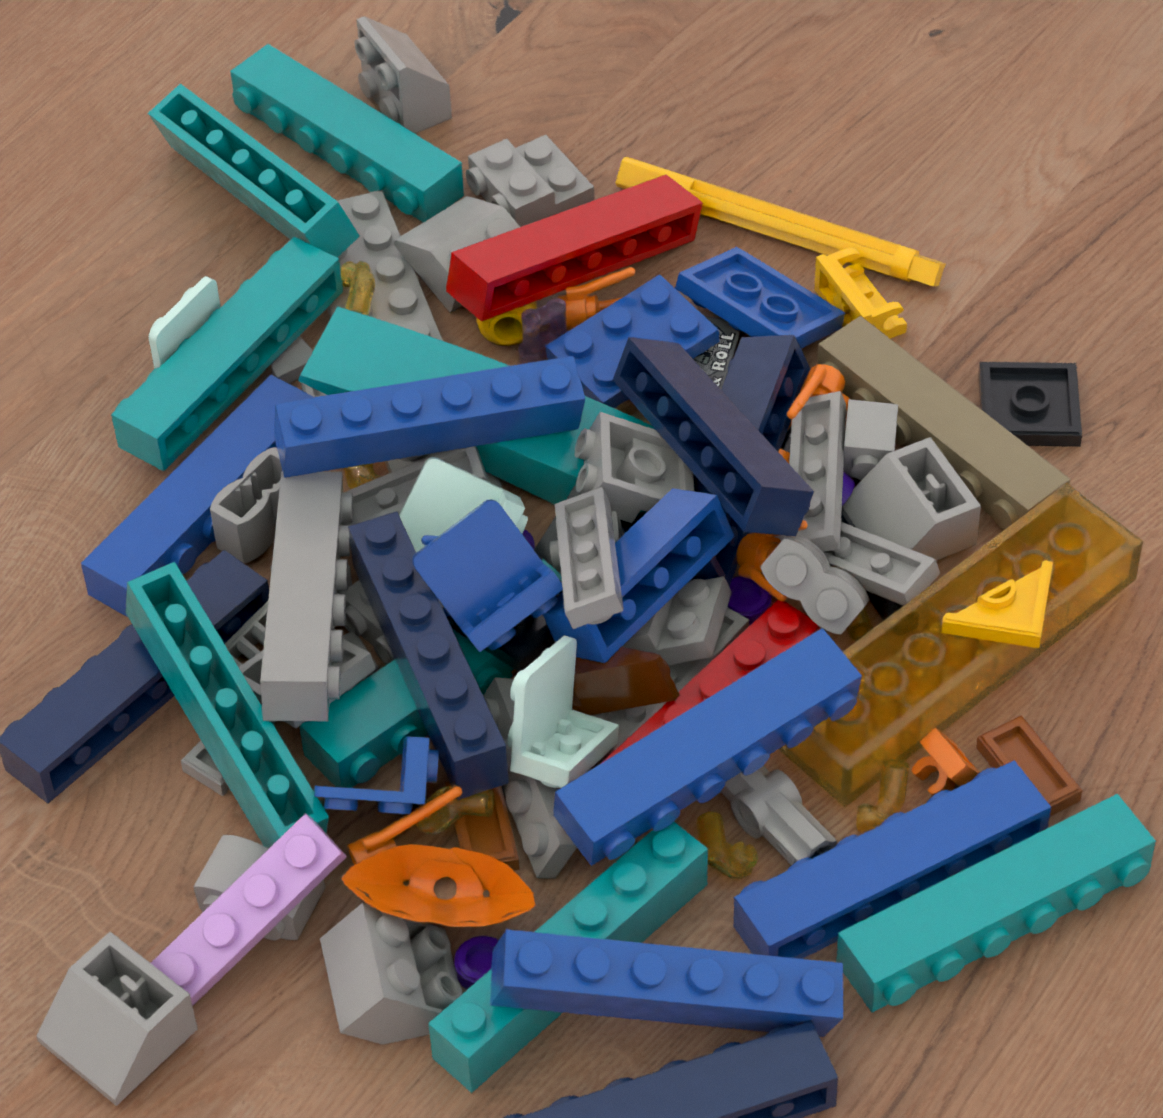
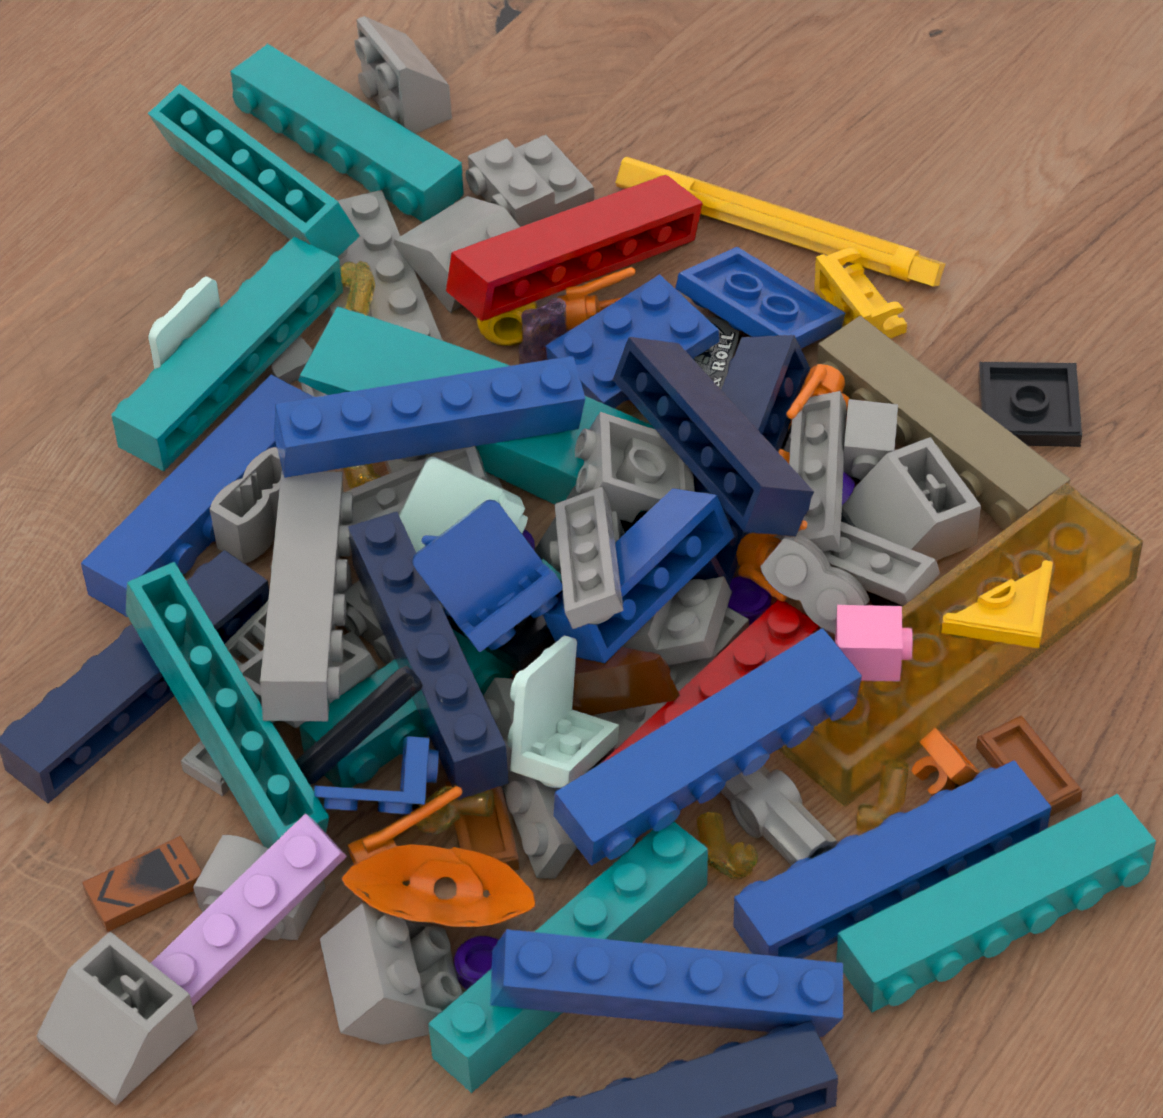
(142, 883): none -> dark orange tile
(359, 724): none -> black axle
(873, 640): none -> bright pink brick

